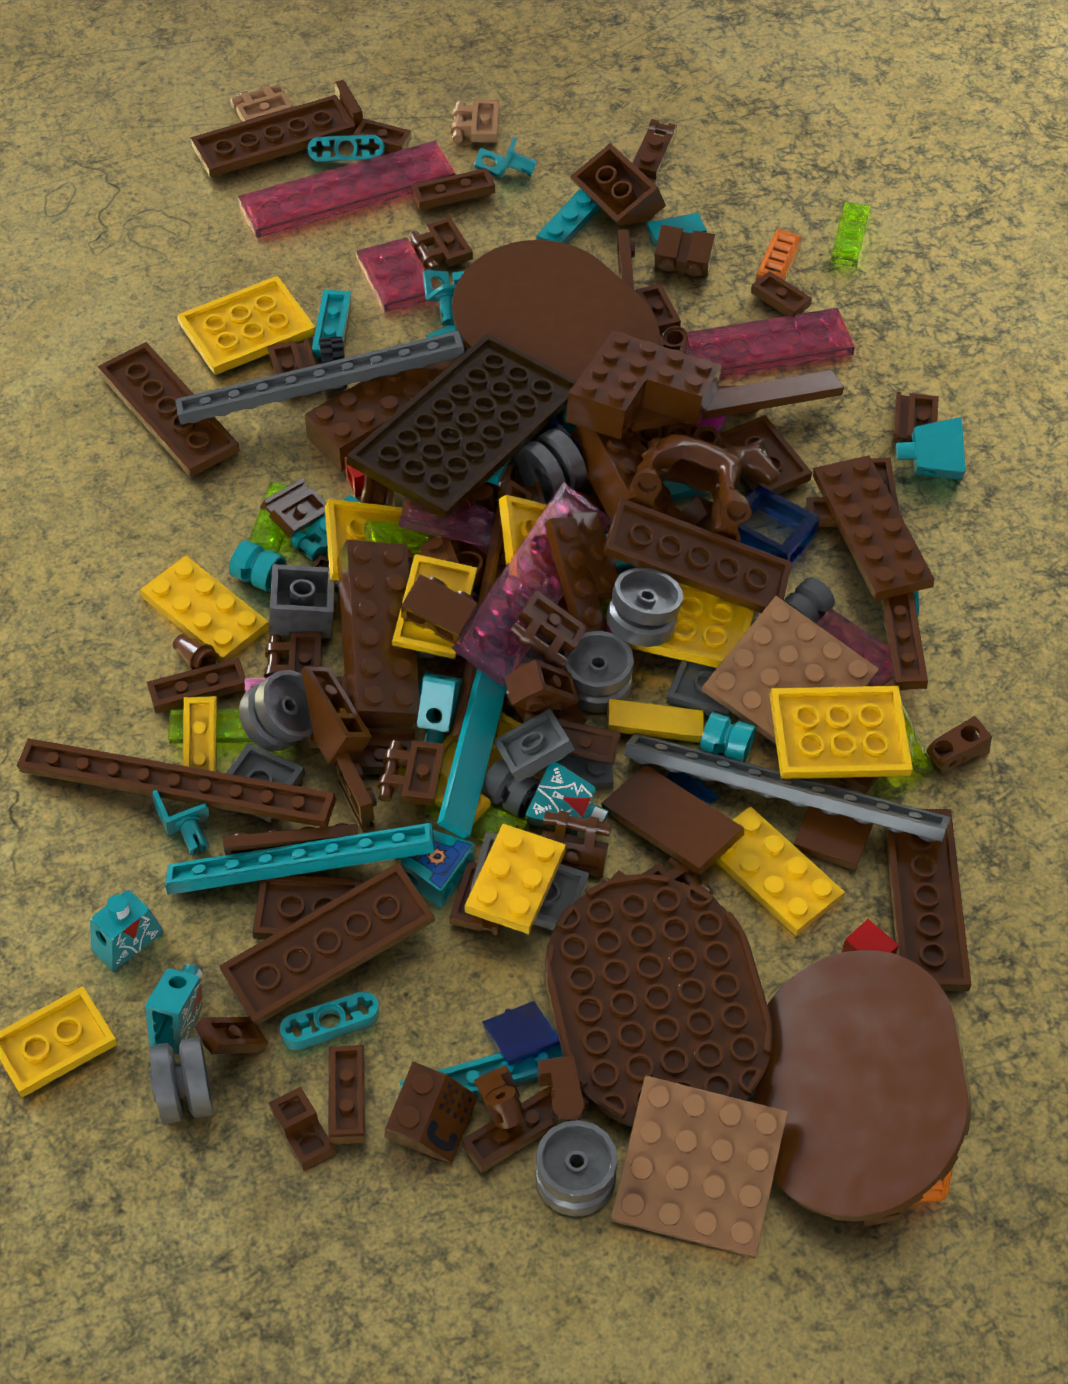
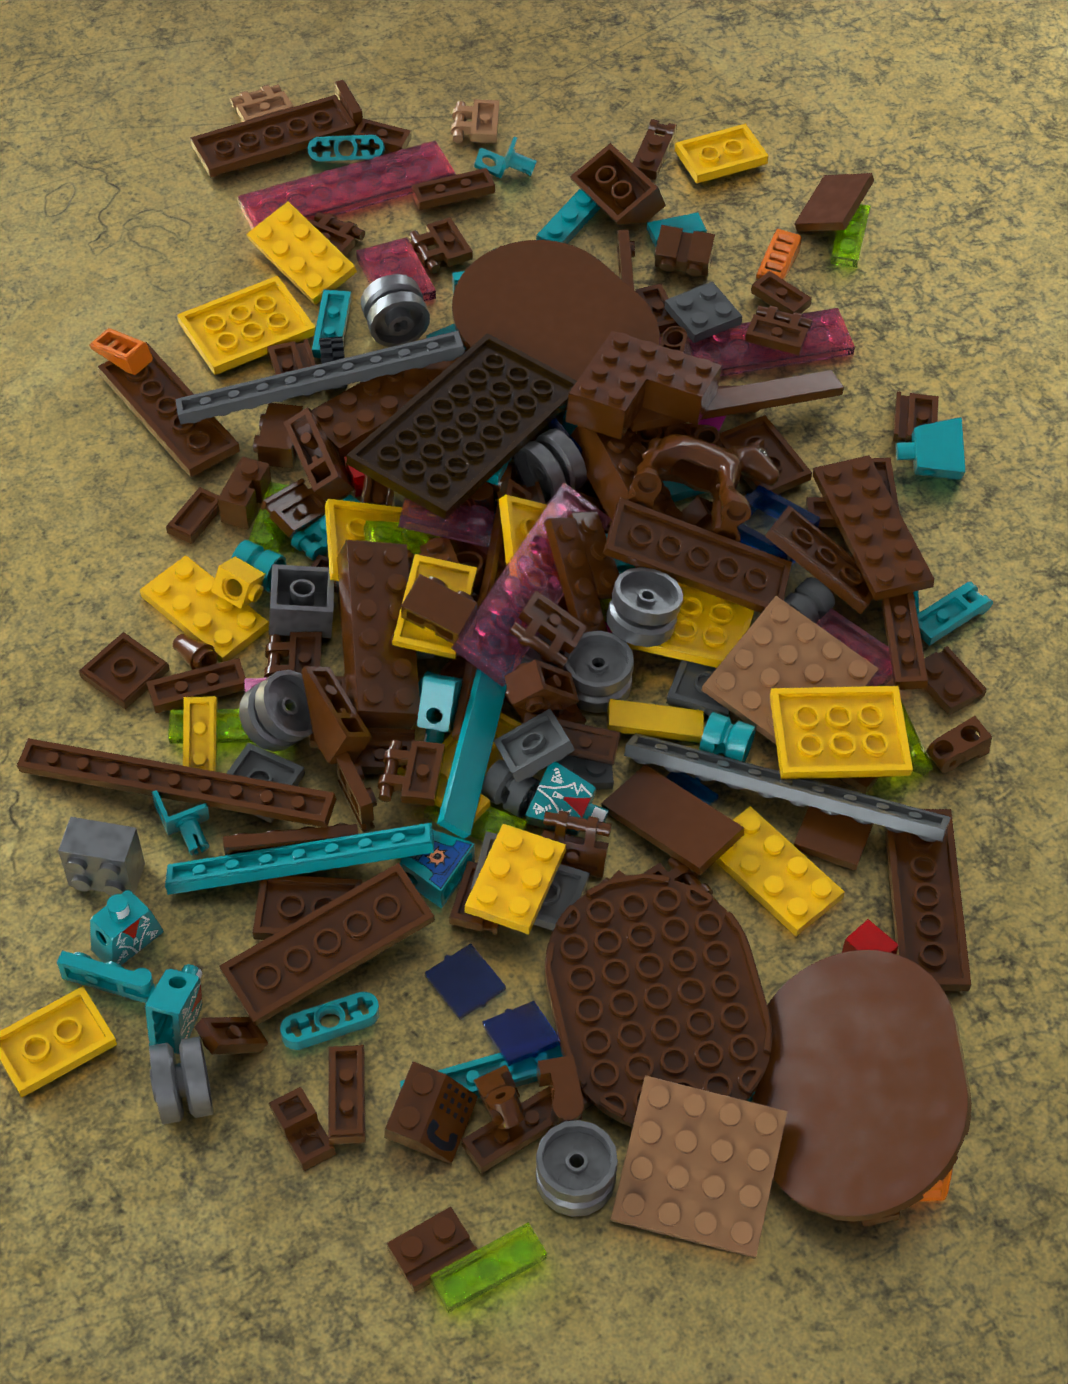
(101, 856): none -> flat silver brick
(106, 976): none -> teal plate
(123, 670): none -> reddish brown tile
(125, 351): none -> orange slope
(194, 516): none -> reddish brown tile
(238, 582): none -> yellow brick
(243, 492): none -> reddish brown brick
(274, 441): none -> reddish brown brick
(301, 252): none -> yellow plate
(318, 457): none -> reddish brown slope
(339, 233): none -> reddish brown plate
(395, 310): none -> flat silver wheel
(430, 1247): none -> reddish brown plate
(442, 294): teal bracket -> none
(465, 981): none -> clear blue piece
(488, 1267): none -> clear neon green plate
(703, 312): none -> dark grey plate
(721, 153): none -> yellow plate
(778, 329): none -> reddish brown plate
(820, 558): none -> reddish brown tile
(834, 202): none -> reddish brown tile
(951, 681): none -> reddish brown plate
(952, 612): none -> teal plate

